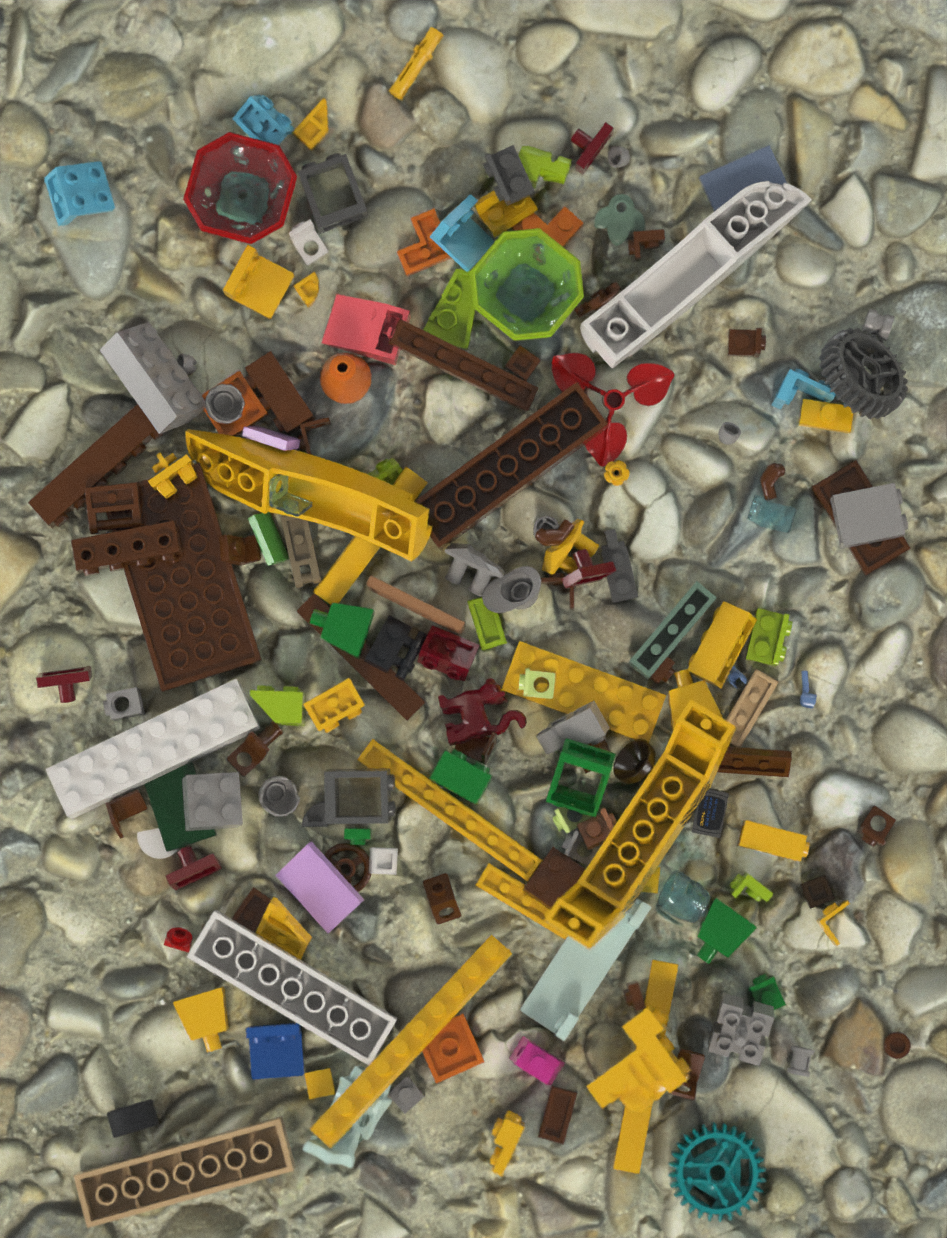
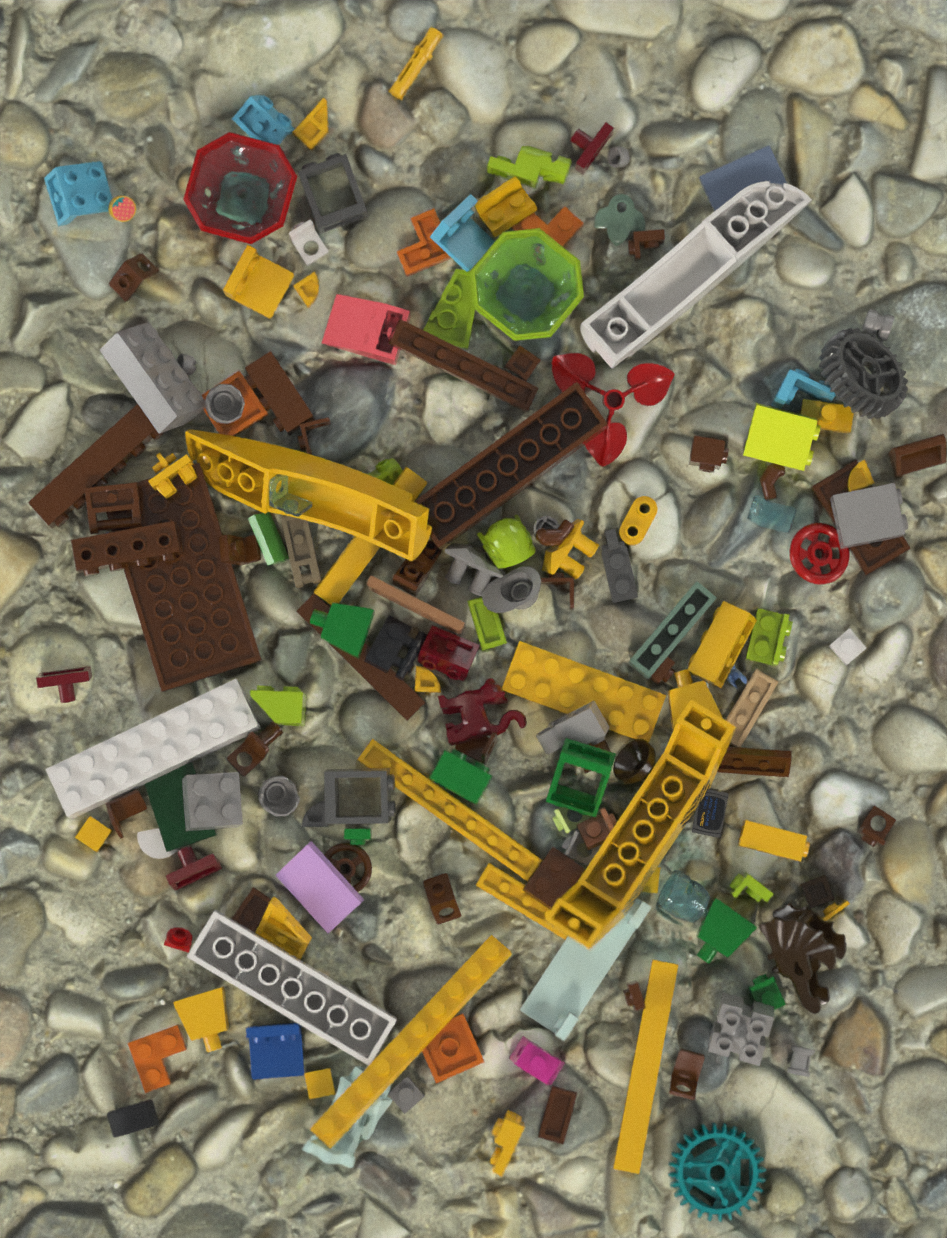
(93, 833): none -> yellow tile
(122, 208): none -> tile
(130, 276): none -> reddish brown bracket
(135, 704): light grey brick -> none
(149, 1055): none -> orange plate
(184, 1172): tan brick -> none
(271, 437): lavender tile -> none
(334, 705): yellow bracket -> none
(348, 385): orange cone -> none
(383, 860): white tile -> none
(413, 574): none -> reddish brown slope
(426, 681): none -> yellow tile
(507, 542): none -> lime helmet
(509, 175): dark grey bracket -> none
(527, 684): yellowish green bracket -> none
(586, 571): dark red tile -> none
(598, 300): reddish brown dish -> none
(619, 479): yellow plate -> none
(638, 520): none -> yellow plate
(646, 1071): yellow brick -> none
(708, 453): none -> reddish brown brick
(729, 433): light grey hinge -> none
(746, 342): reddish brown bracket -> none
(781, 437): none -> neon yellow brick
(800, 937): none -> dark brown animal
(807, 699): medium blue hand -> none
(814, 574): none -> red plate
(847, 647): none -> white plate
(860, 477): none -> yellow tile
(896, 1045): reddish brown tile -> none
(918, 455): none -> reddish brown tile

